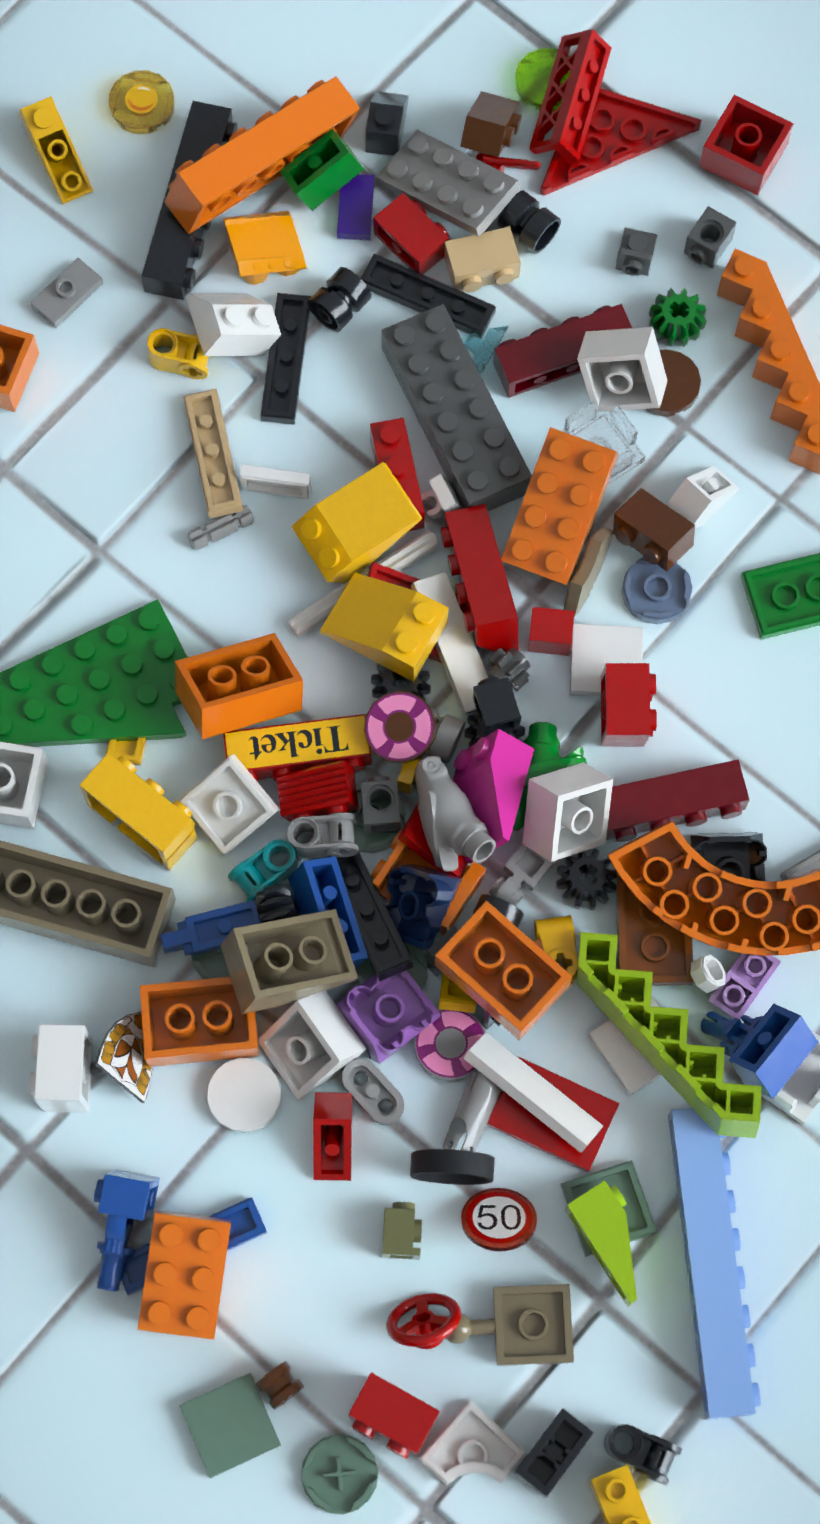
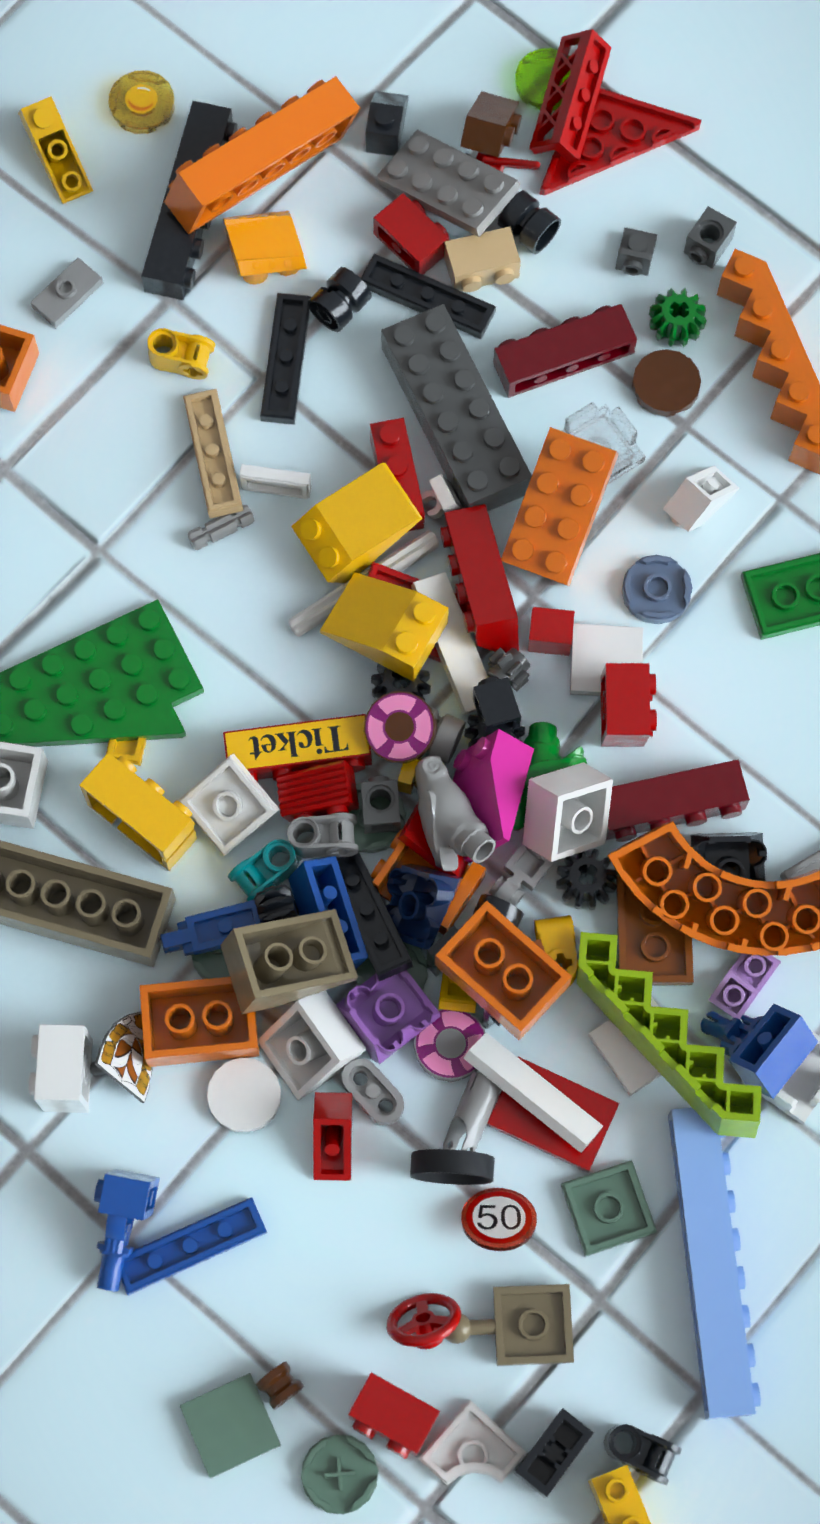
(184, 1274): orange brick -> none
(233, 323): white slope -> none
(238, 685): orange brick -> none
(322, 169): green brick -> none
(356, 208): dark purple tile -> none
(401, 1231): olive brick -> none
(484, 348): clear light blue piece -> none
(588, 570): dark tan tile -> none
(604, 1228): lime slope -> none
(622, 369): white brick -> none
(653, 529): reddish brown brick -> none
(708, 973): white tile -> none
(746, 144): red brick -> none

